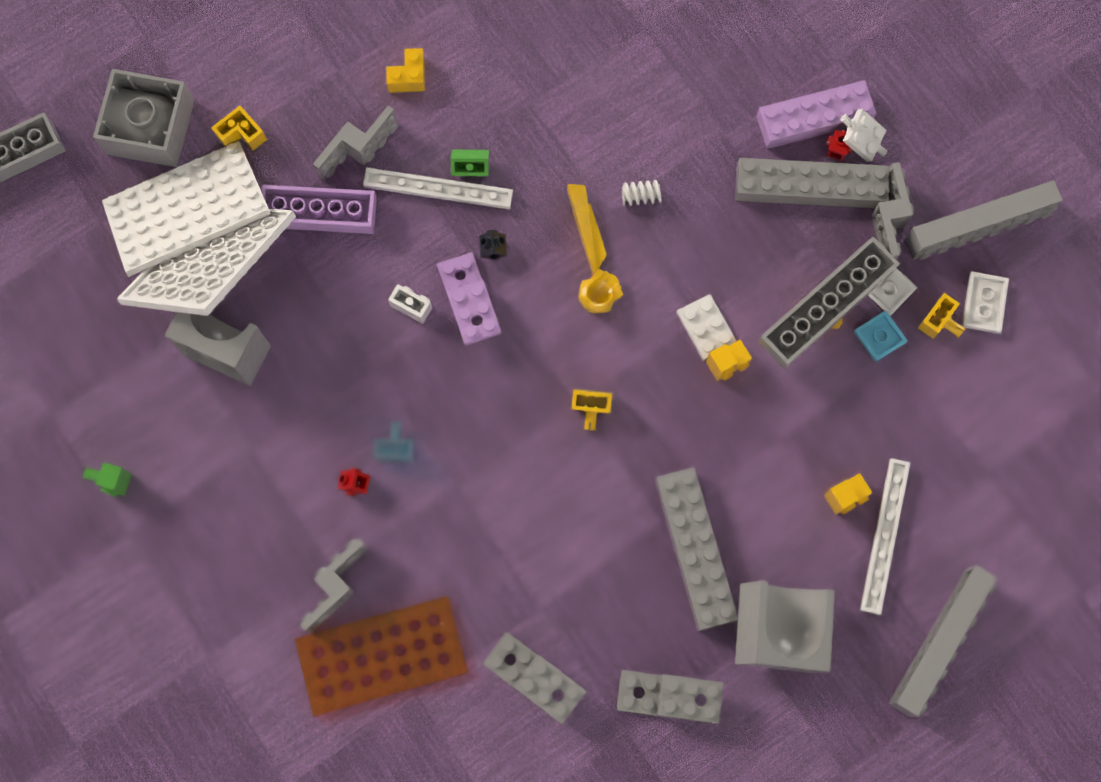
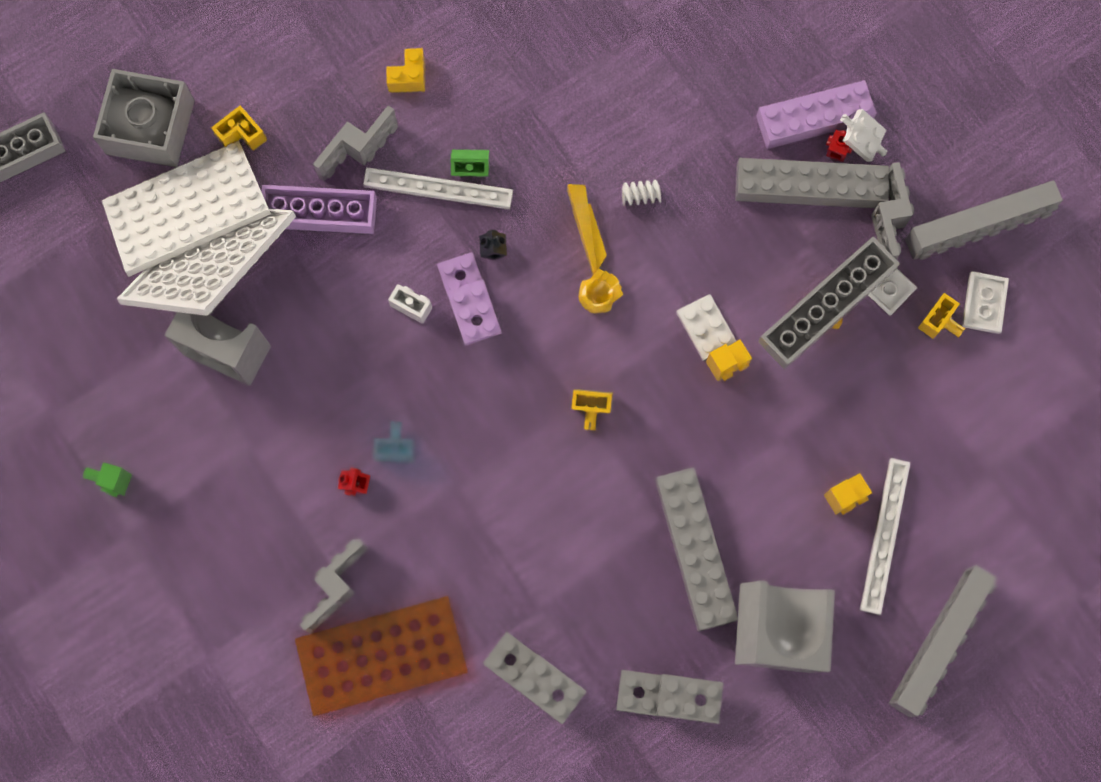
(880, 336): medium azure plate -> none

